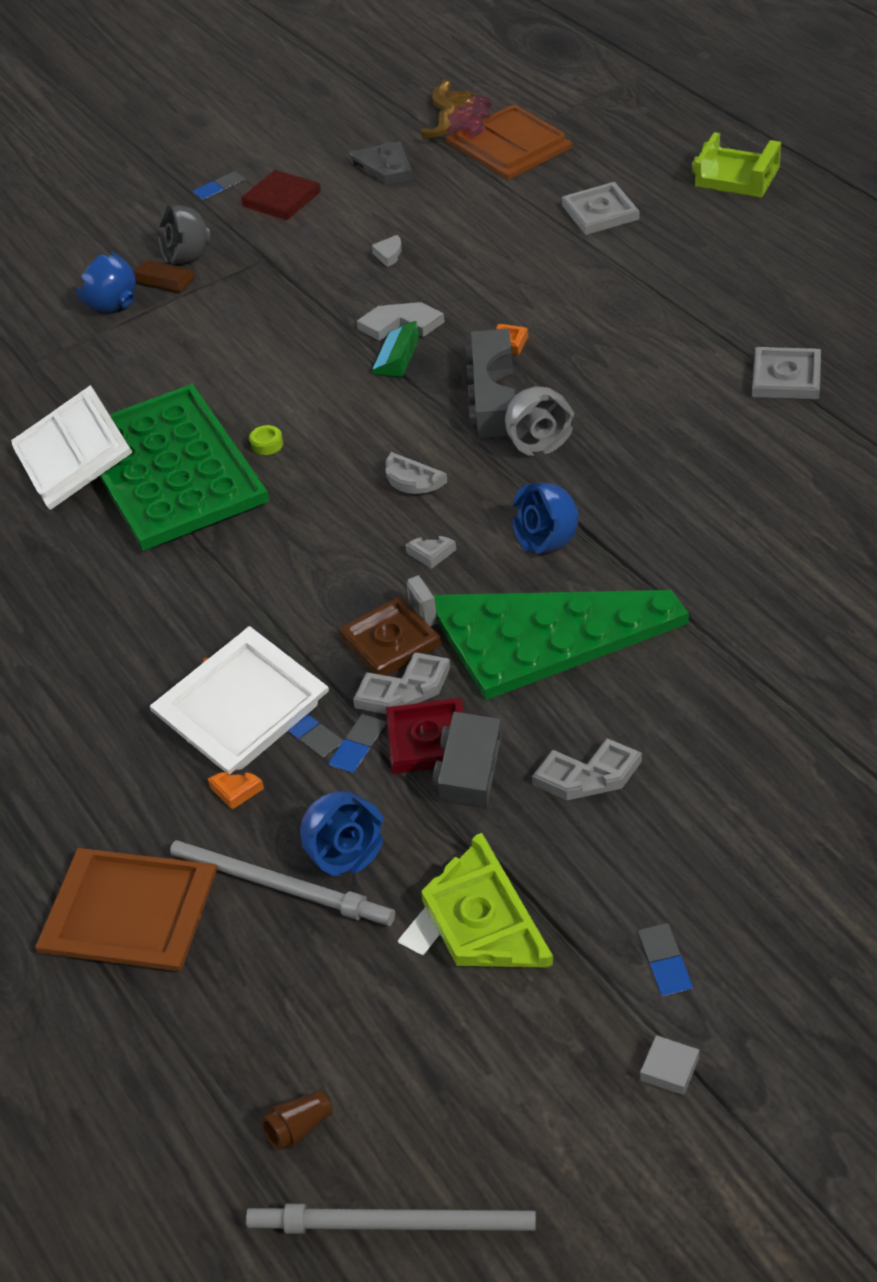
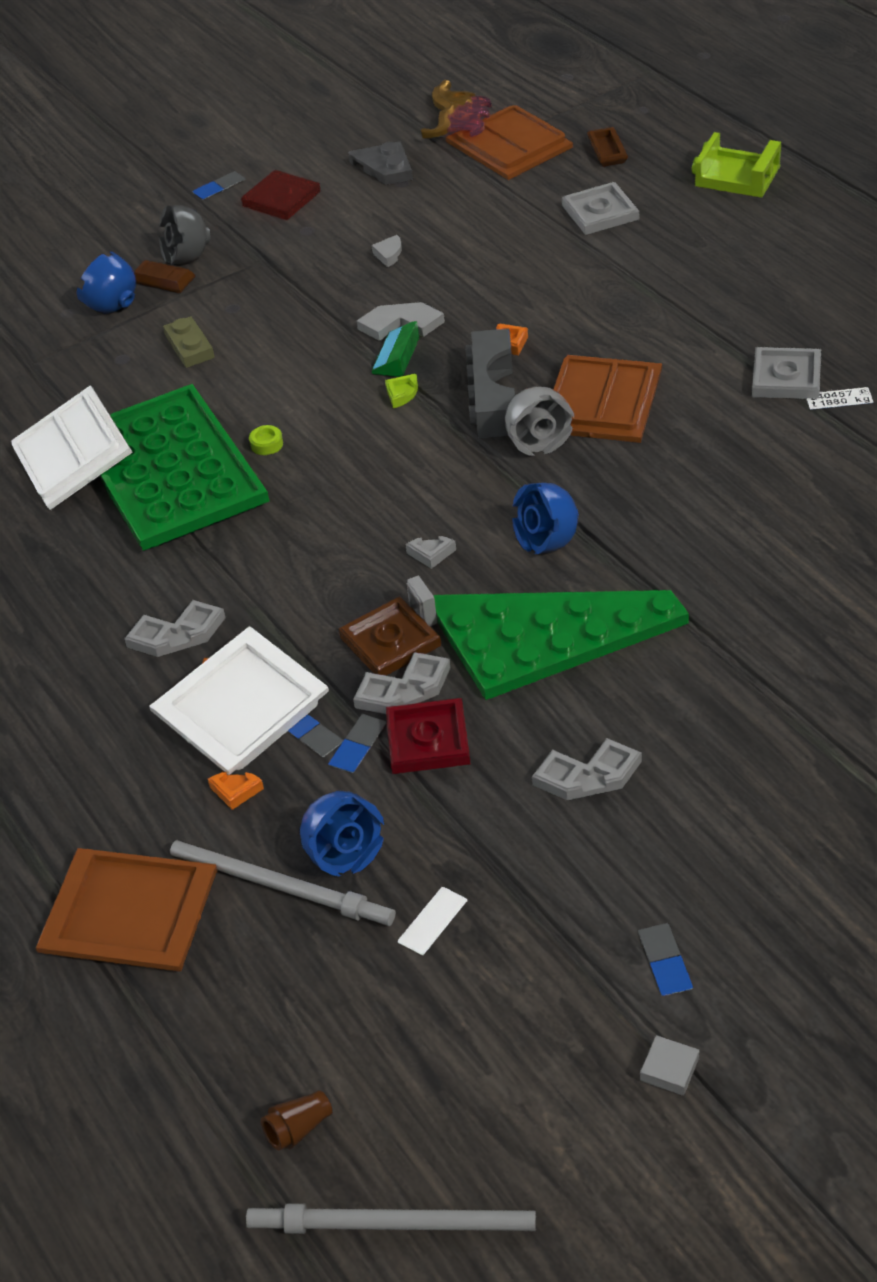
(162, 637): none -> light grey tile
(188, 341): none -> olive plate
(401, 389): none -> lime tile
(413, 476): light grey plate -> none
(468, 759): dark grey brick -> none
(483, 914): lime wing -> none
(607, 146): none -> reddish brown tile
(608, 396): none -> dark orange piece
(841, 398): none -> white sticker

